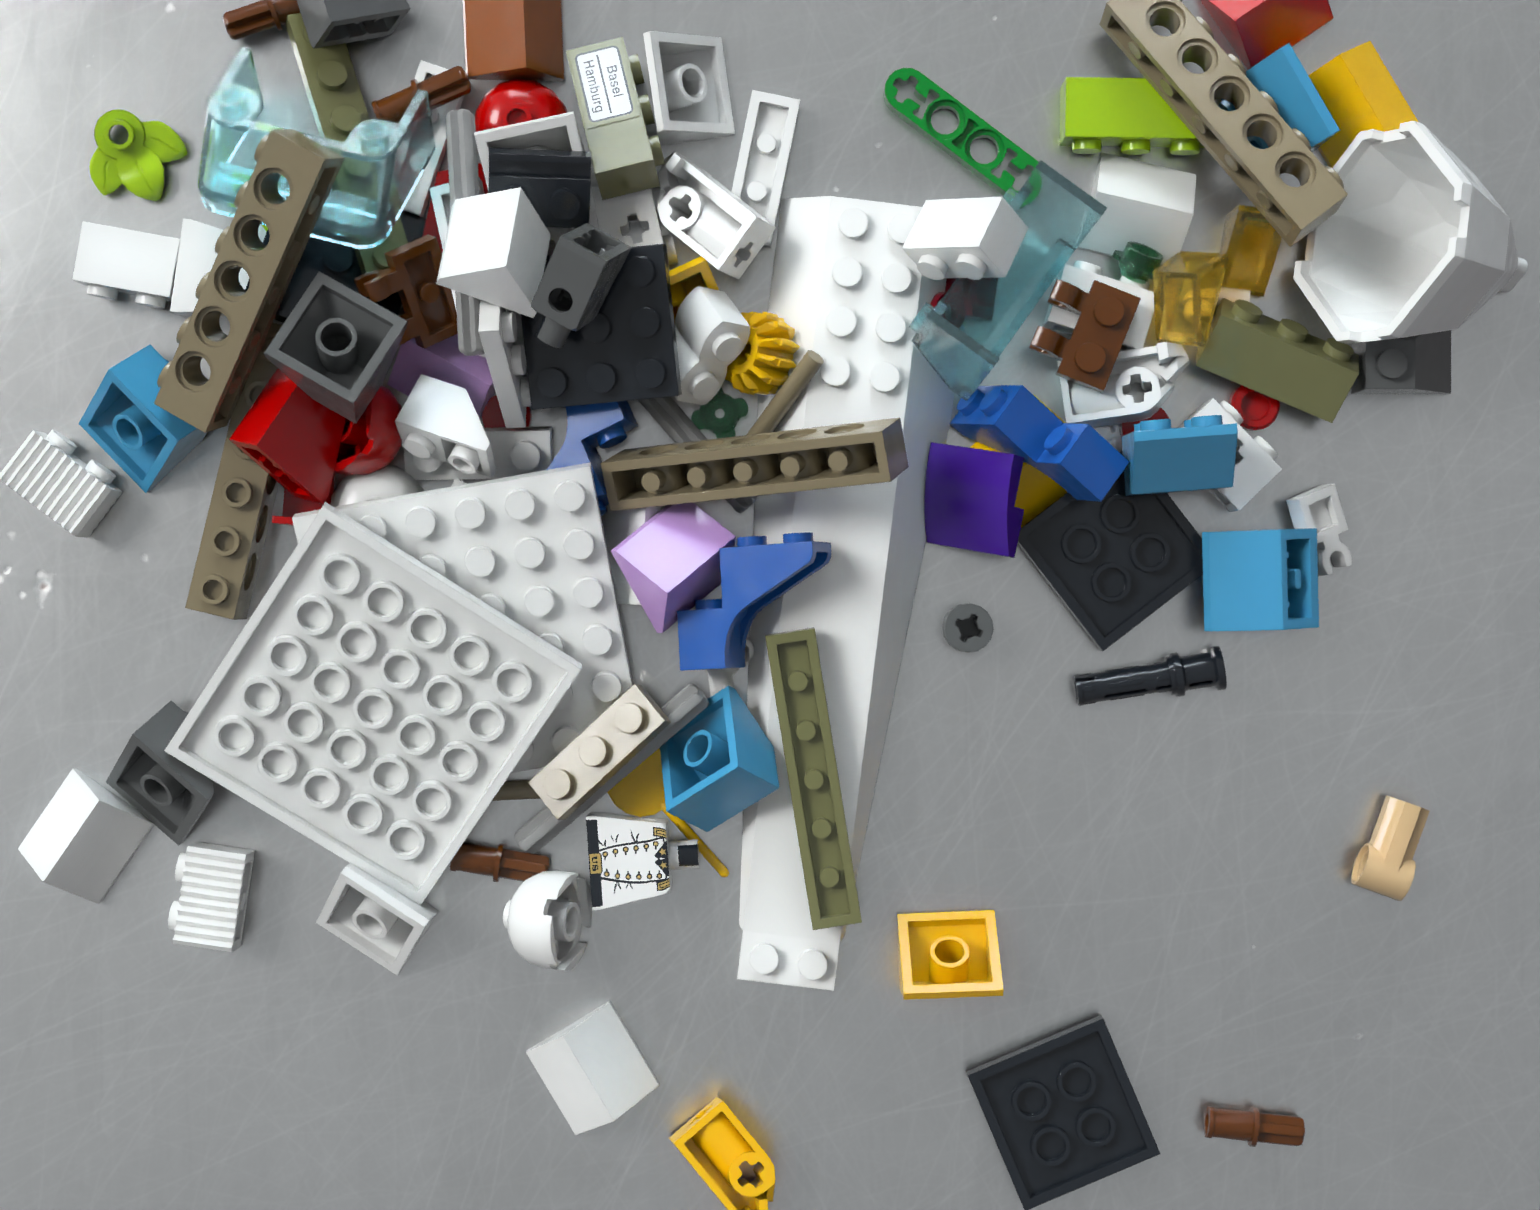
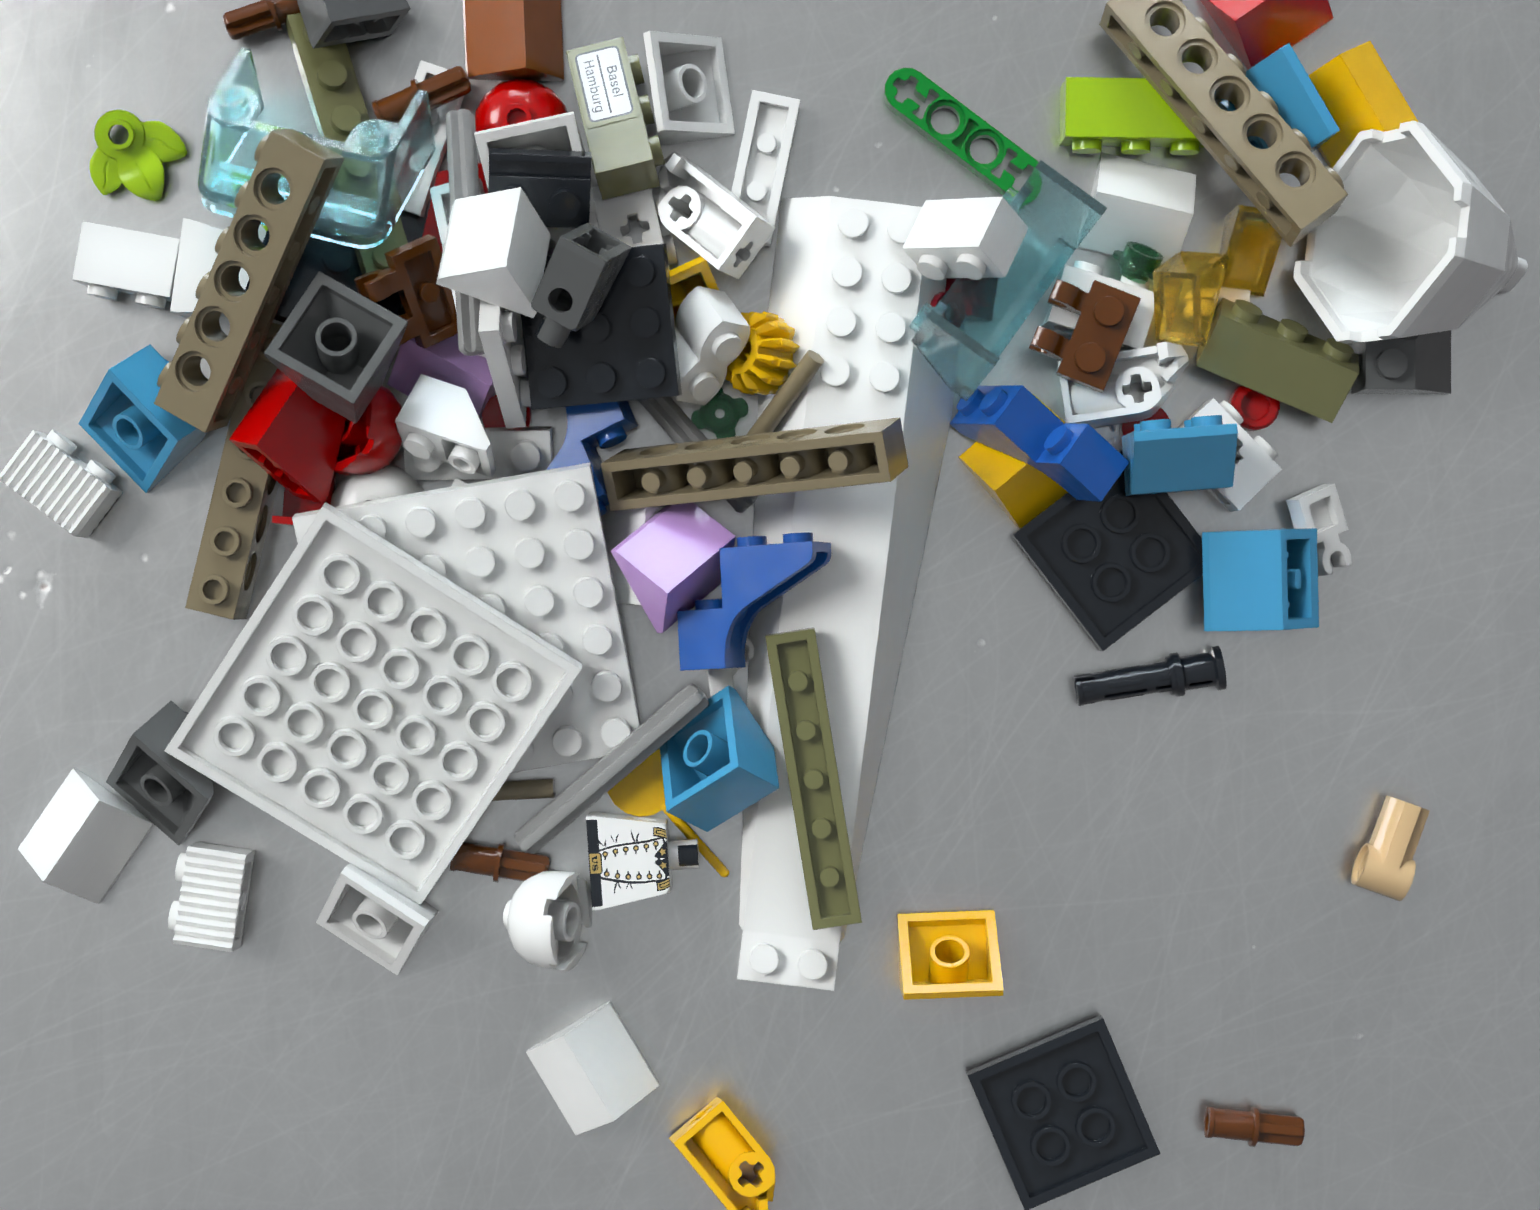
(599, 752): plate -> none
(960, 624): dark grey wheel -> none
(972, 499): dark purple slope -> none

